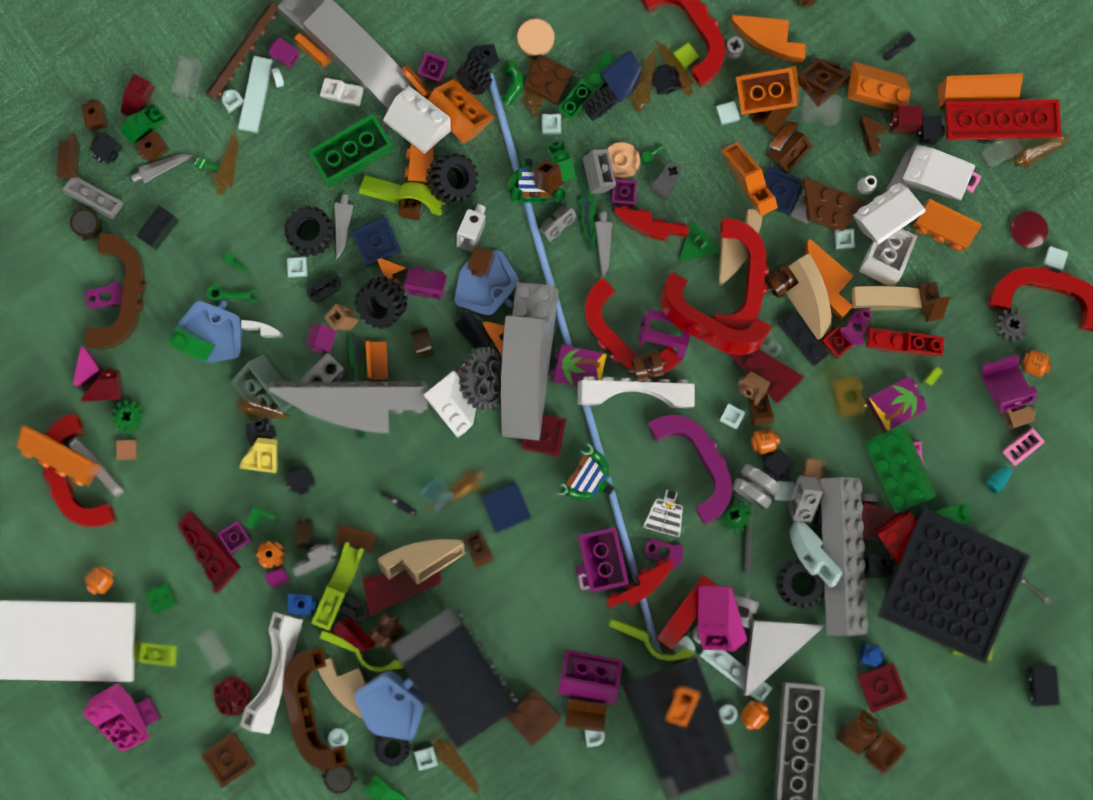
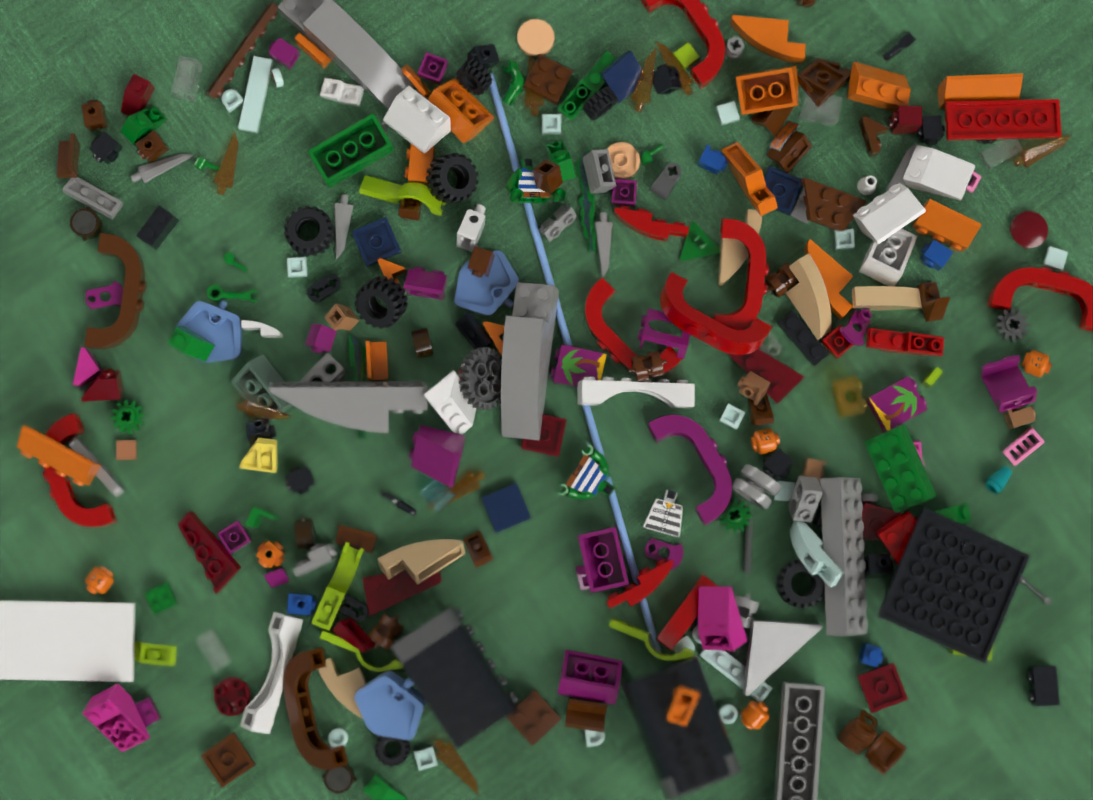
(437, 453): none -> magenta slope
(713, 160): none -> blue brick
(935, 255): none -> blue brick

